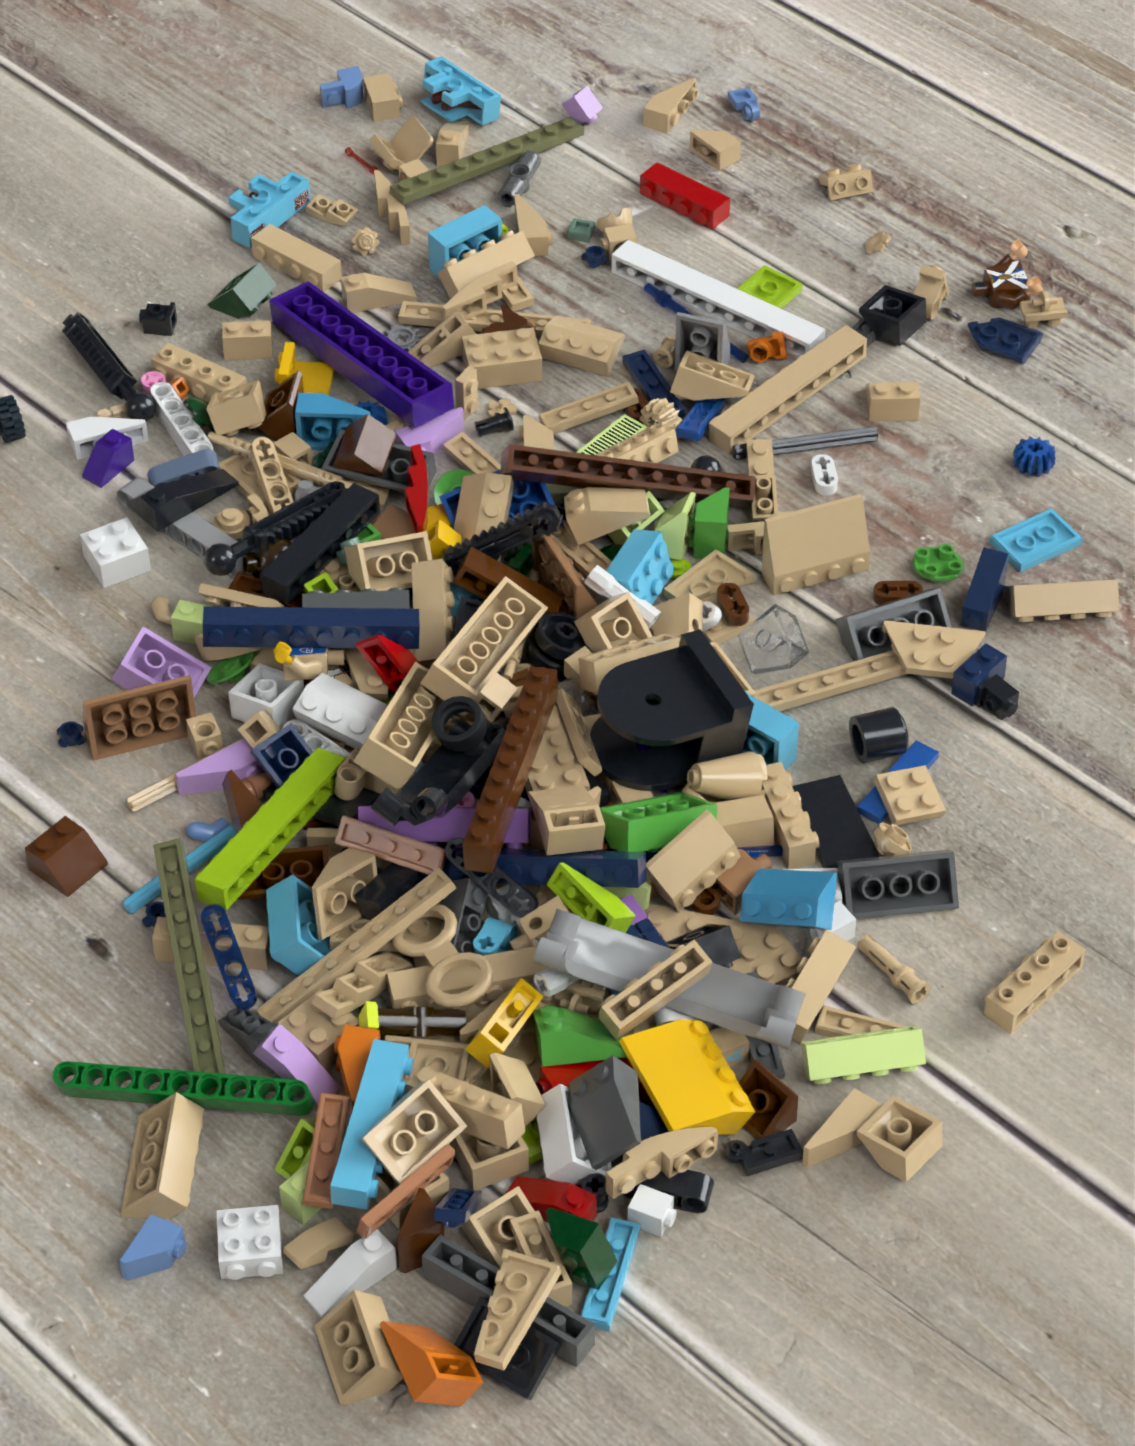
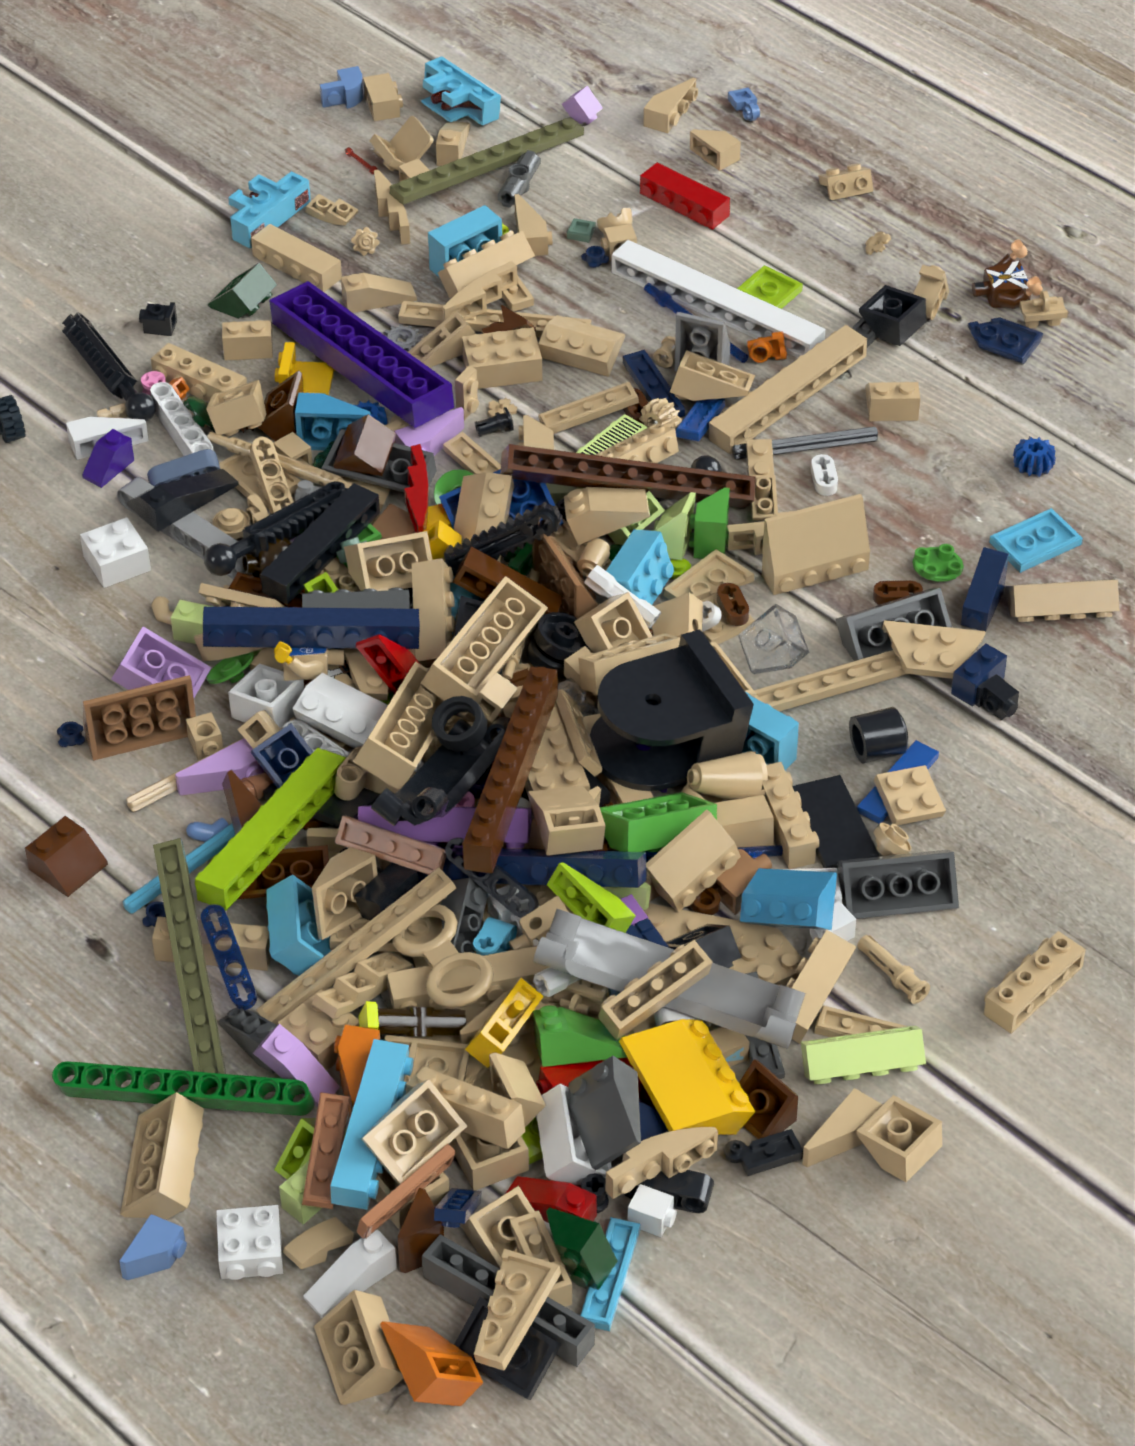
(594, 554): none -> tan brick

